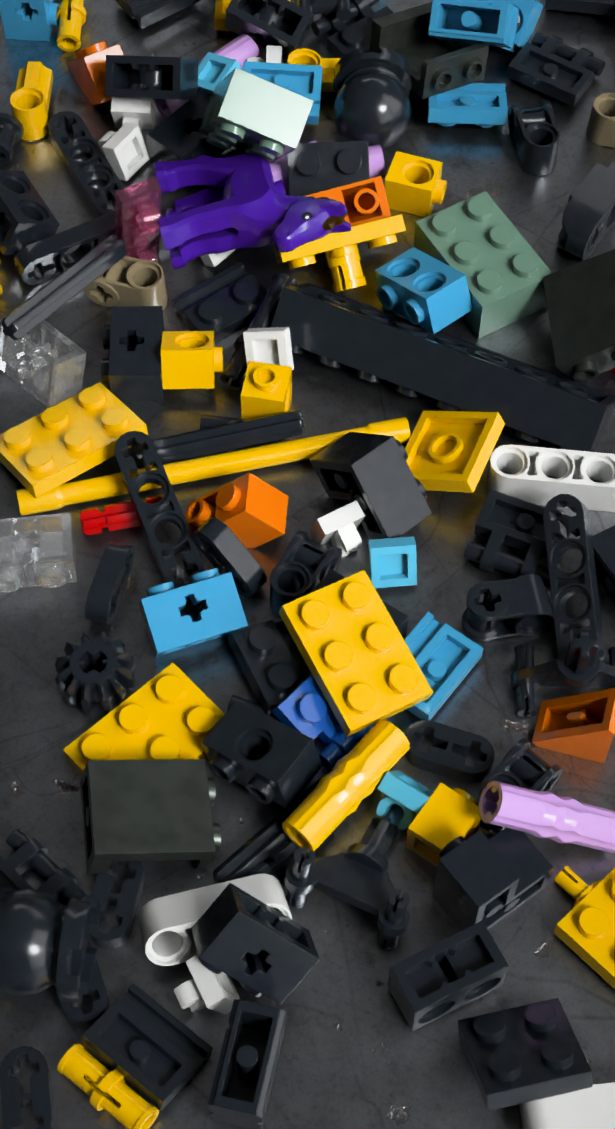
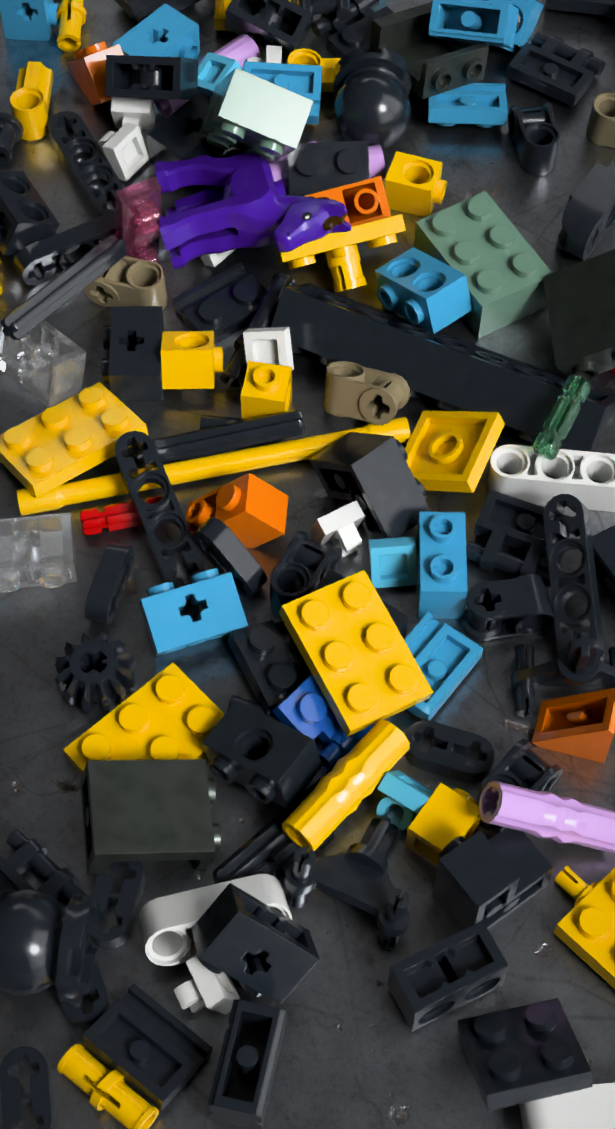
(162, 35): none -> dark azure brick
(362, 393): none -> dark tan piece
(441, 565): none -> dark azure brick
(561, 417): none -> clear green axle

